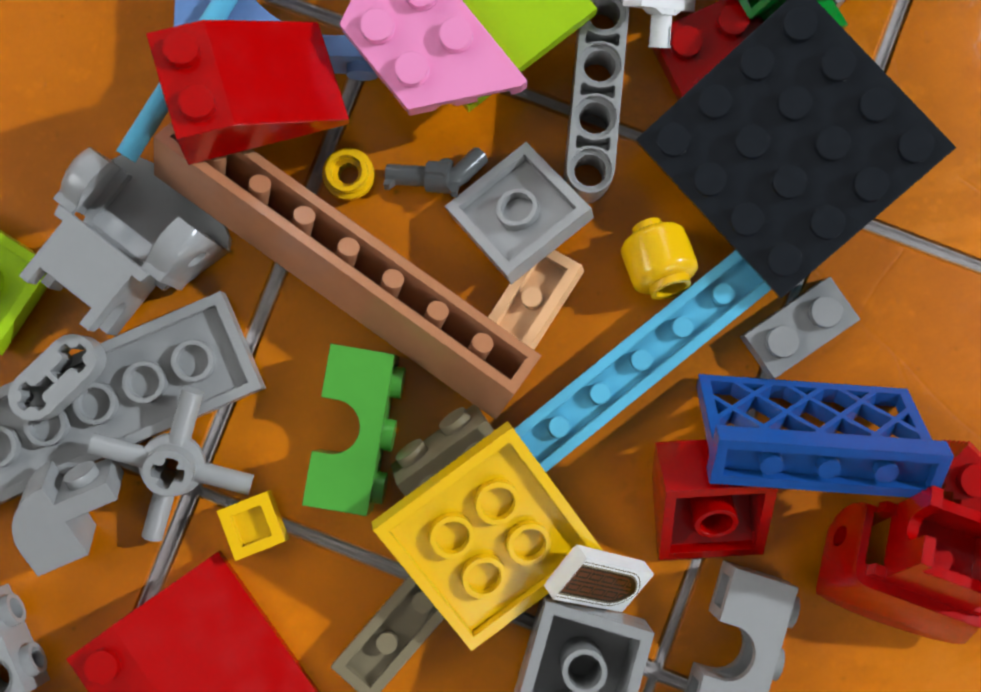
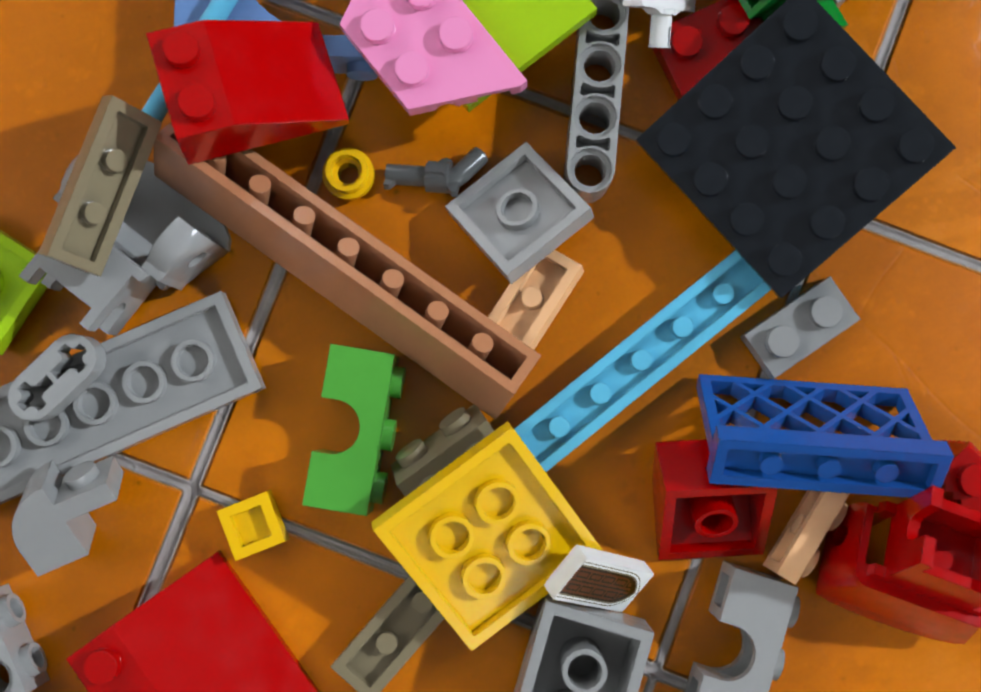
(100, 186): none -> dark tan plate
(162, 480): light grey bar -> none
(659, 258): yellow head -> none
(797, 546): none -> light nougat plate

